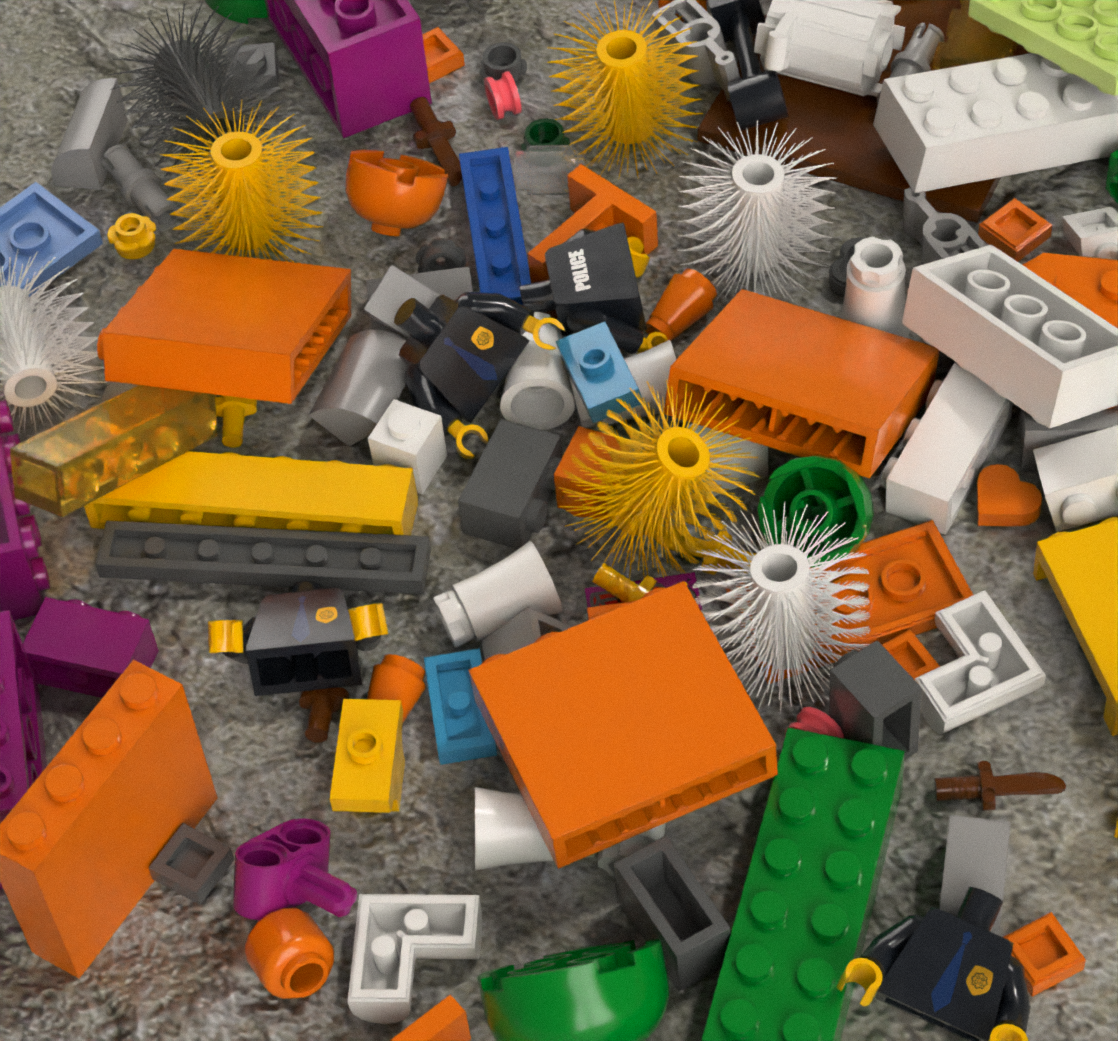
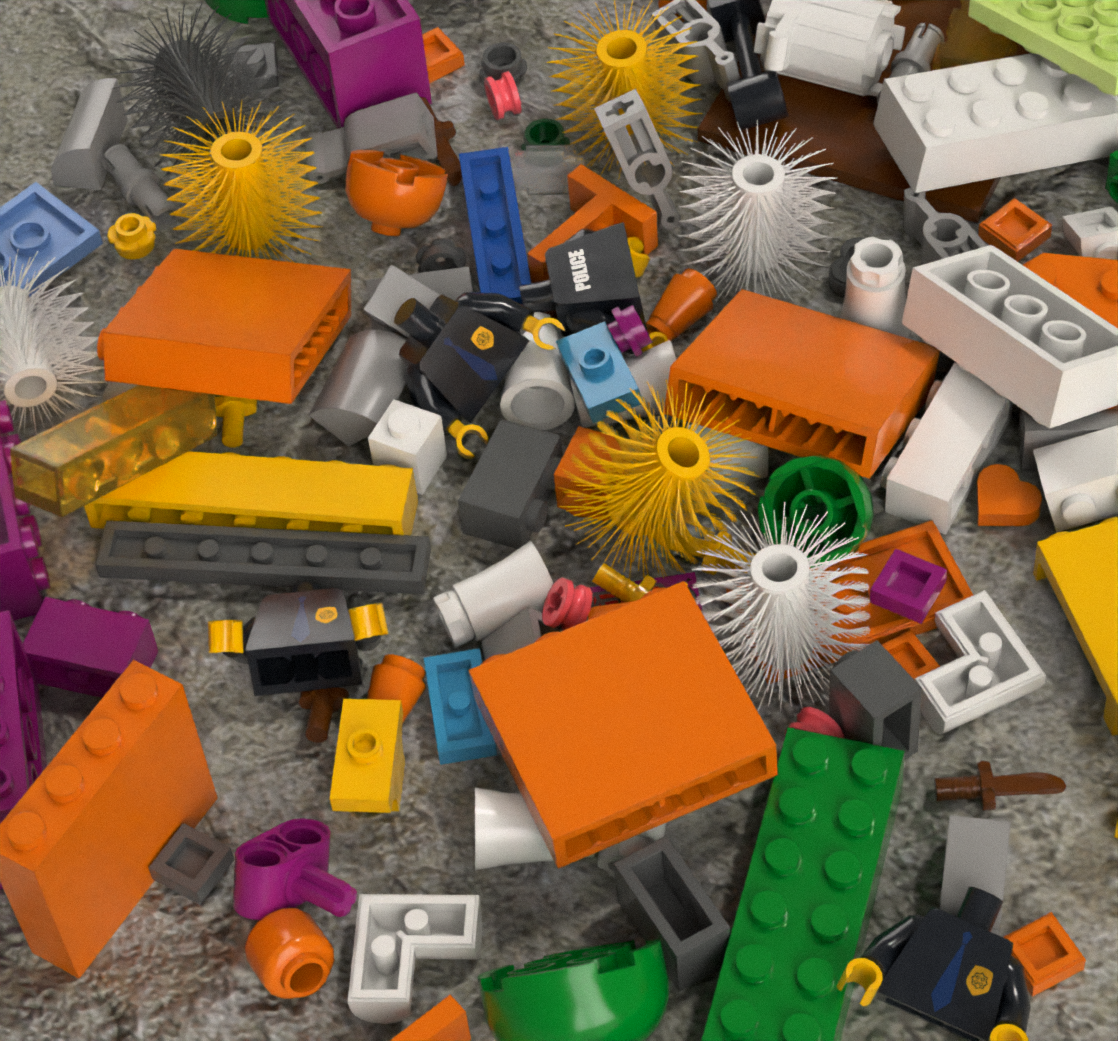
(392, 127): none -> light grey piece
(566, 604): none -> coral bush
(629, 330): none -> magenta plate
(638, 148): none -> light grey piece
(908, 586): none -> magenta plate

